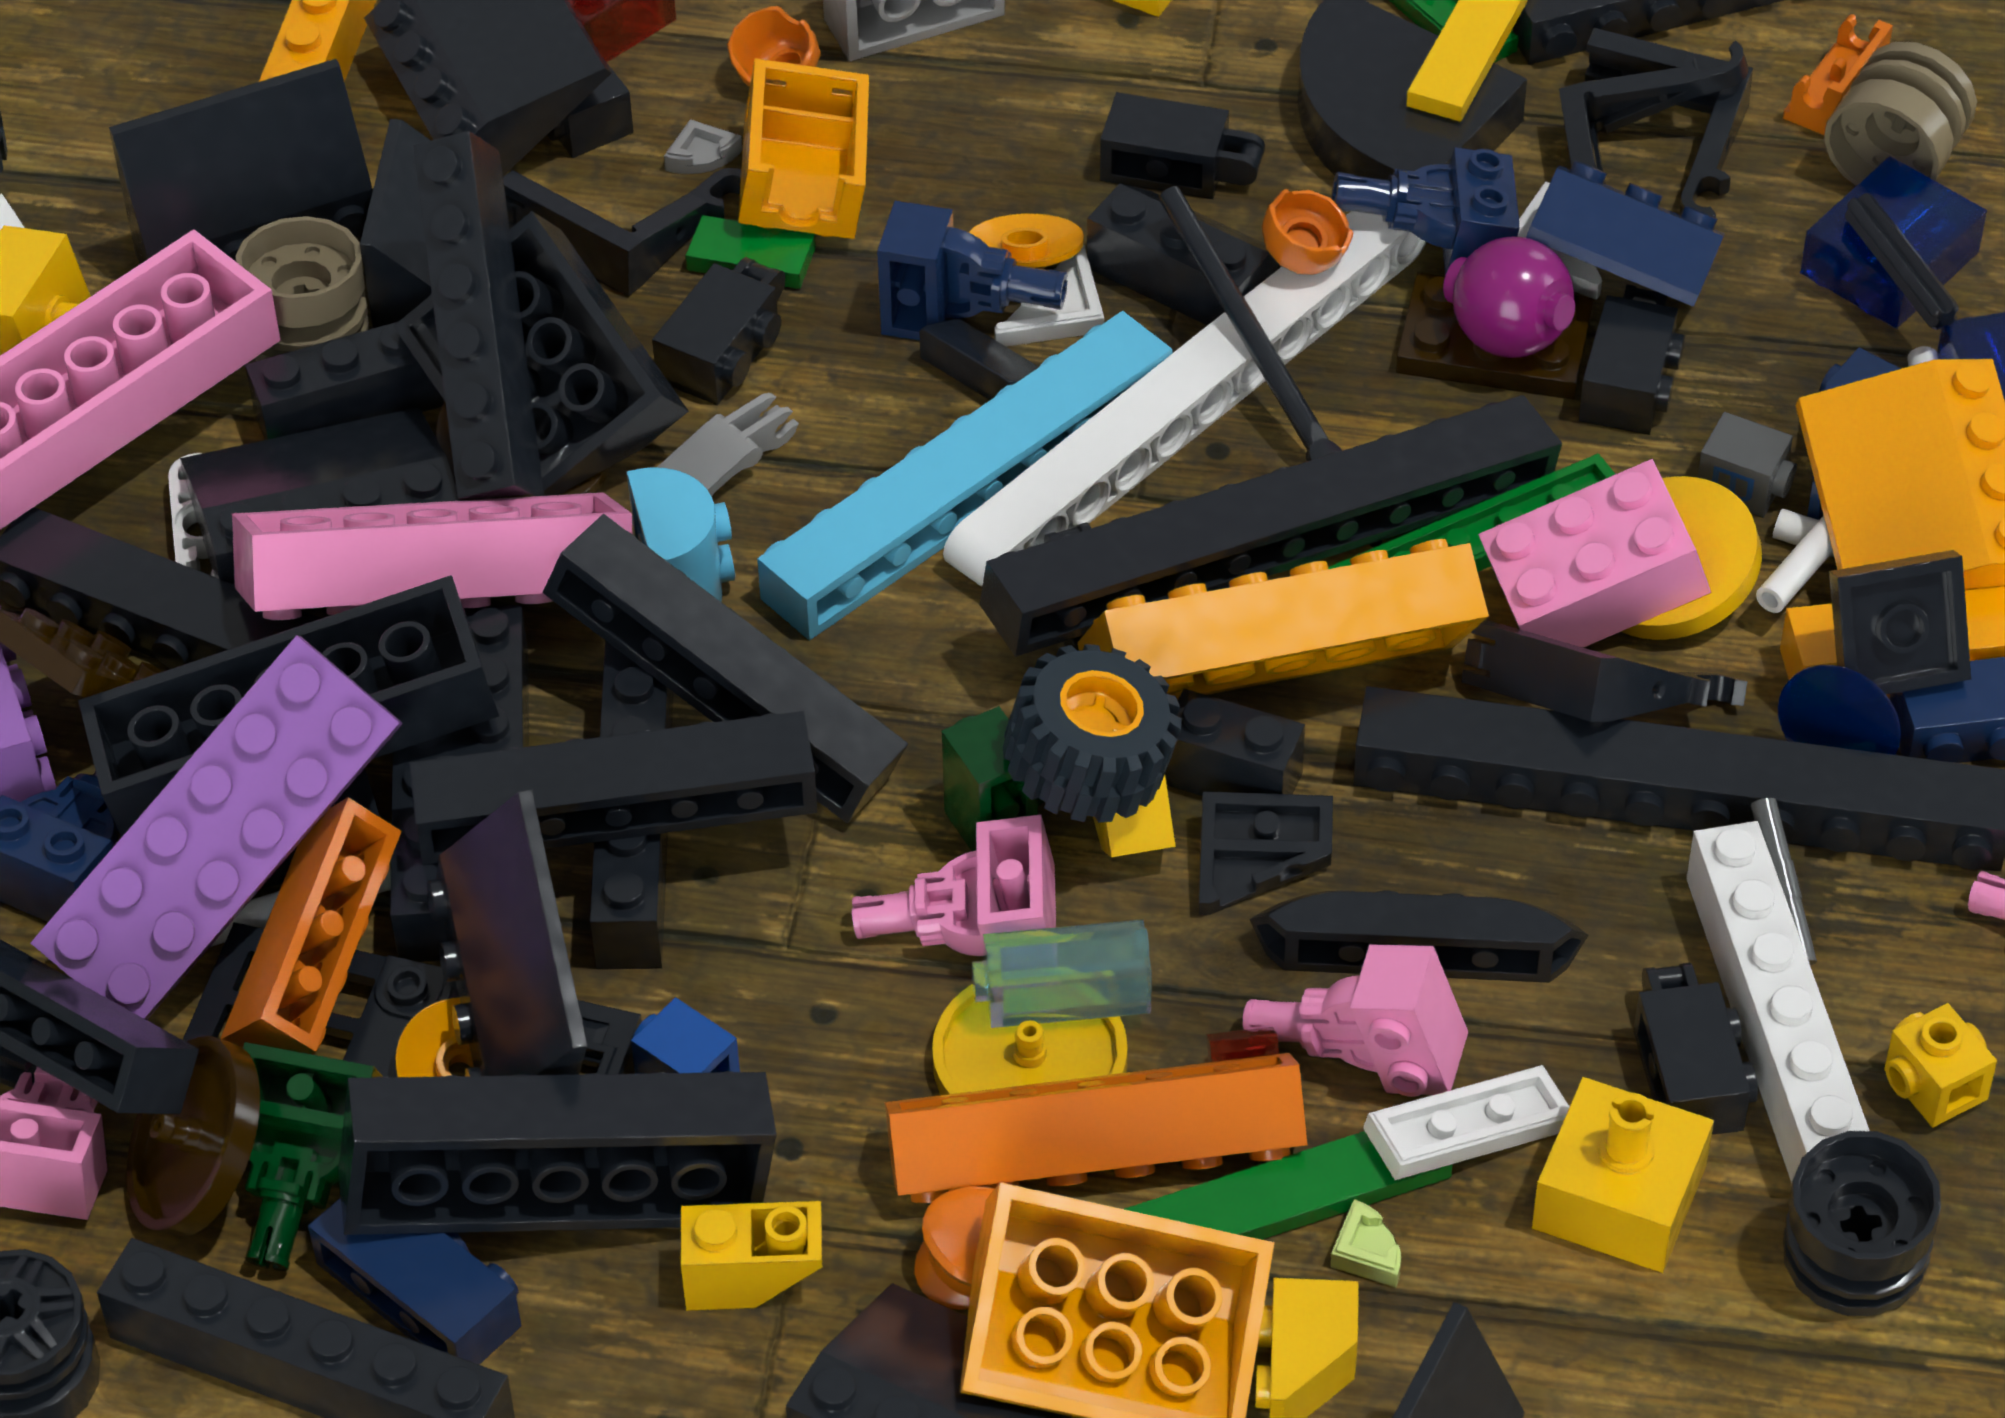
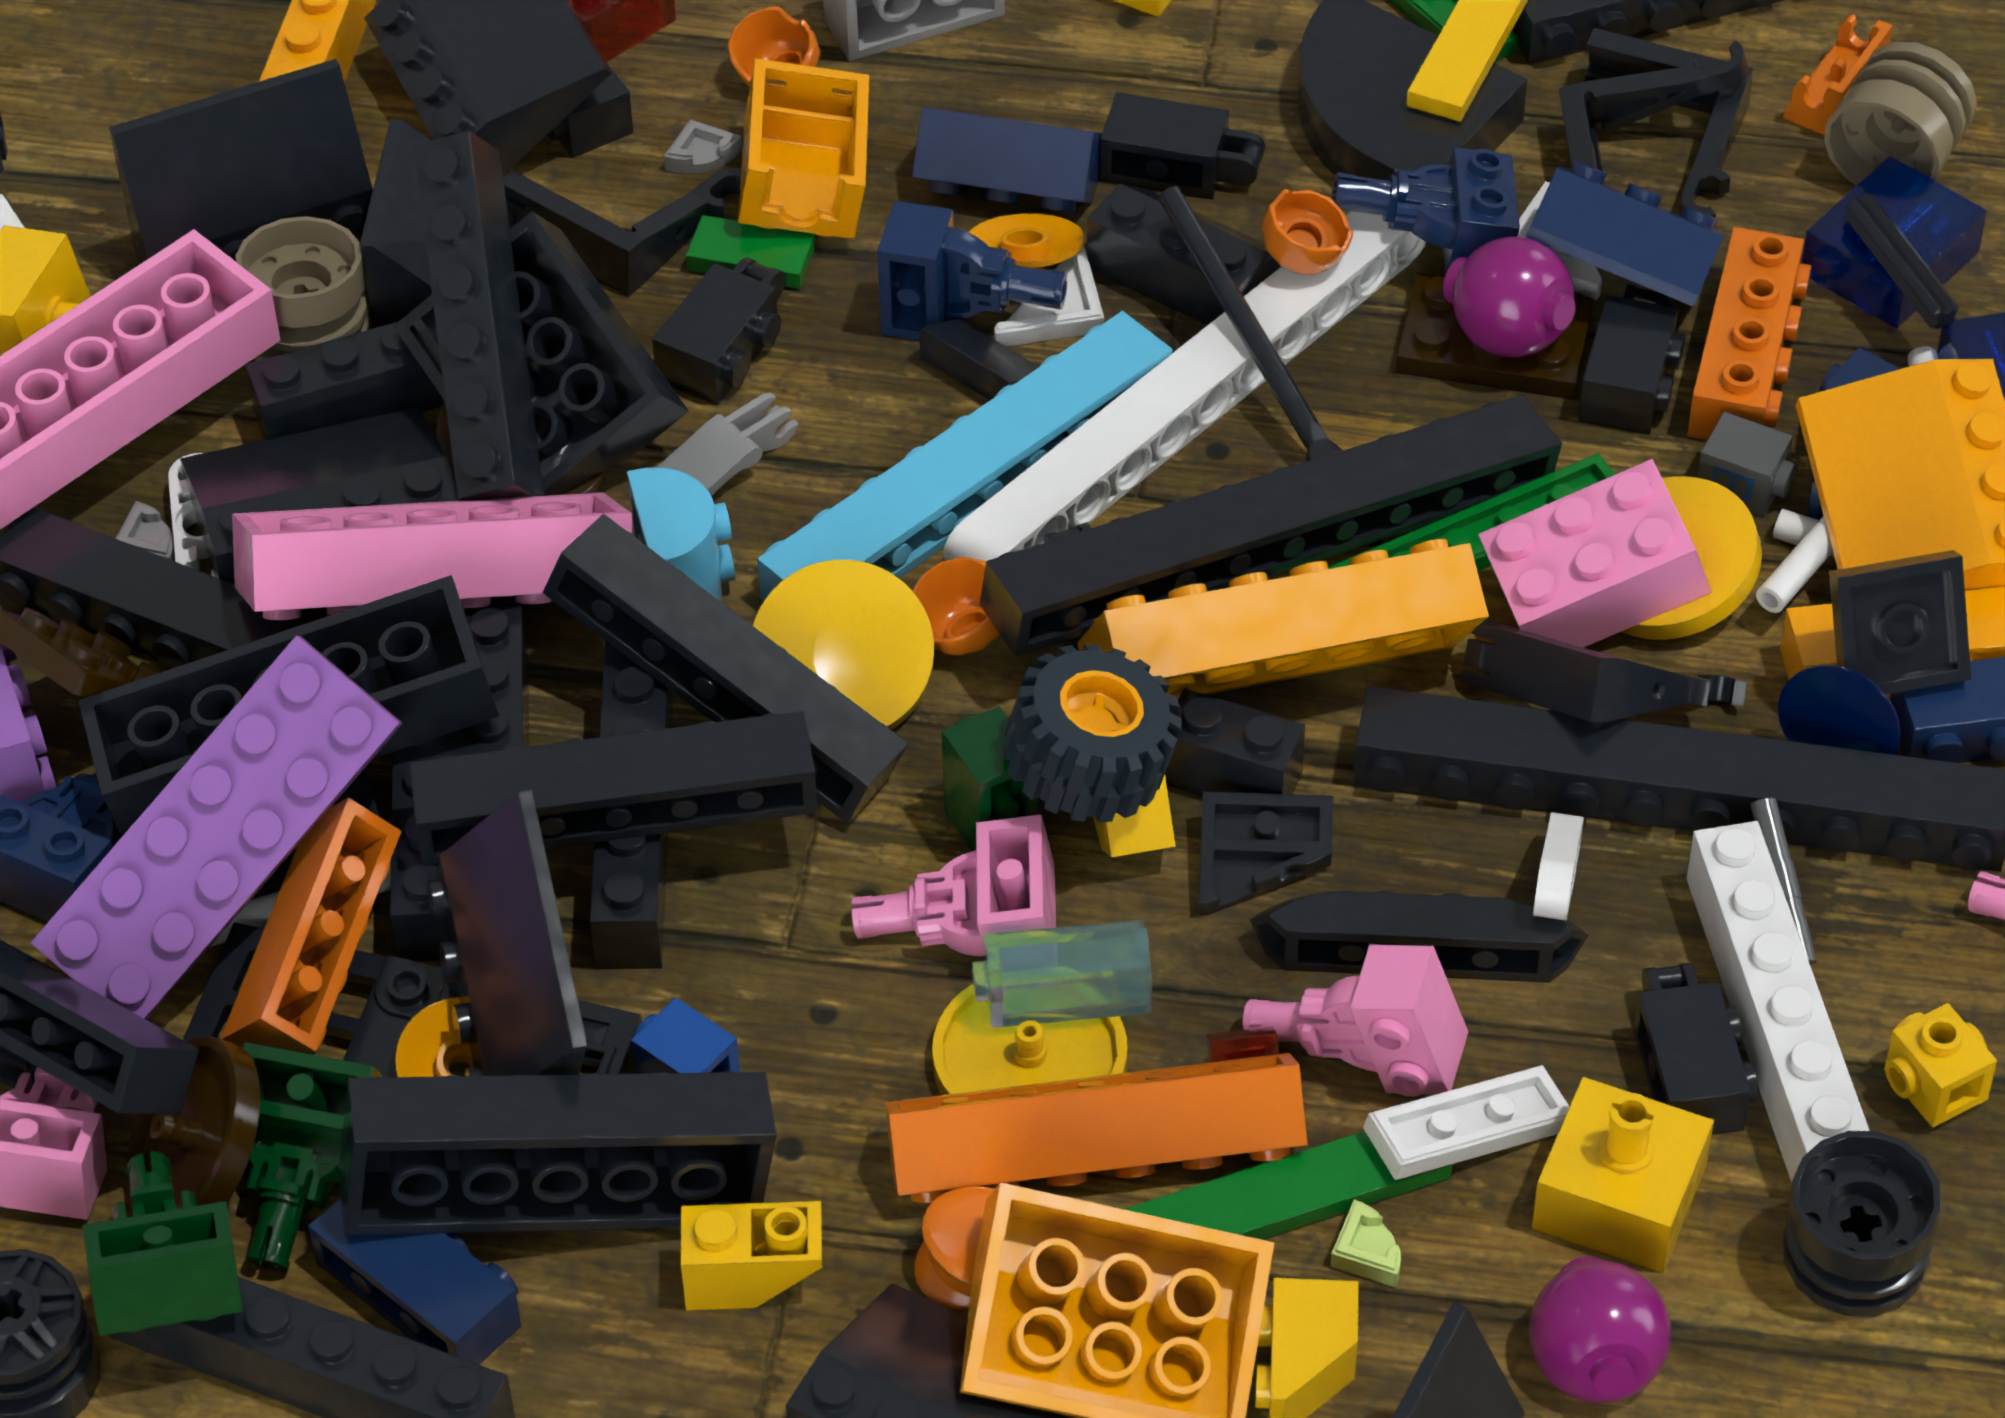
(147, 531): none -> light grey tile
(162, 1260): none -> dark green brick
(856, 633): none -> yellow piece
(952, 601): none -> orange hair
(1007, 158): none -> dark blue slope
(1558, 866): none -> white beam
(1599, 1330): none -> magenta brick
(1748, 331): none -> orange brick

